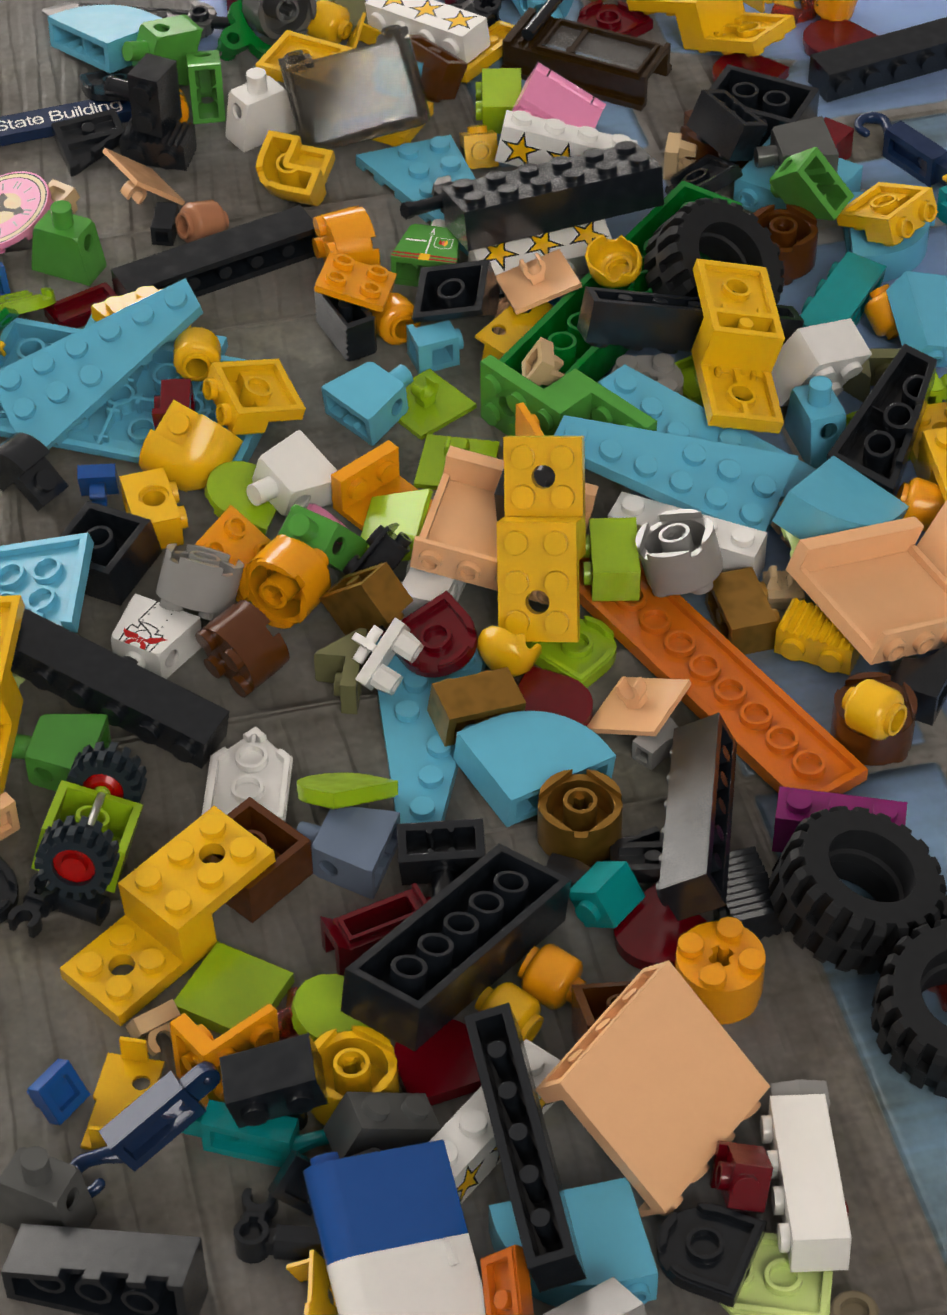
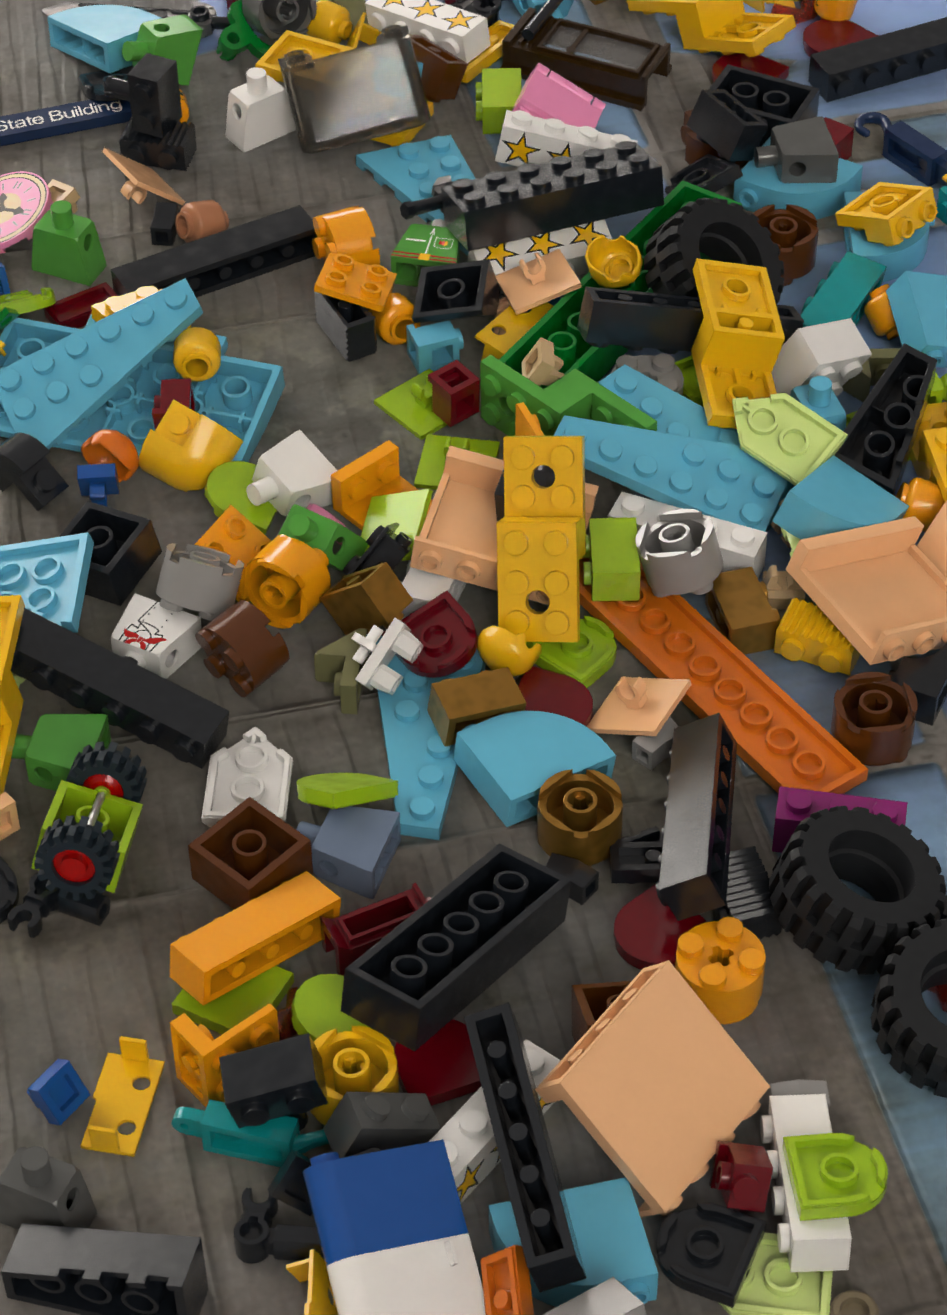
(85, 137): black wing -> none
(111, 447): none -> orange hair
(151, 1121): dark blue piece -> none
(152, 1023): tan tile -> none
(155, 498): yellow brick -> none
(167, 915): yellow bracket -> none
(206, 81): bright green torso -> none
(251, 395): yellow plate -> none
(252, 938): none -> light orange brick
(294, 169): yellow brick -> none
(368, 399): medium azure torso -> none
(439, 850): black brick -> none
(454, 393): none -> dark red brick
(479, 147): yellow bracket -> none
(524, 1006): yellow head -> none
(549, 975): light orange head -> none
(606, 894): teal brick -> none
(615, 18): dark red tile -> none
(675, 154): tan tile -> none
(785, 435): none -> yellowish green tile
(812, 184): bright green torso -> none
(834, 1175): none -> lime tile
(874, 709): yellow head -> none

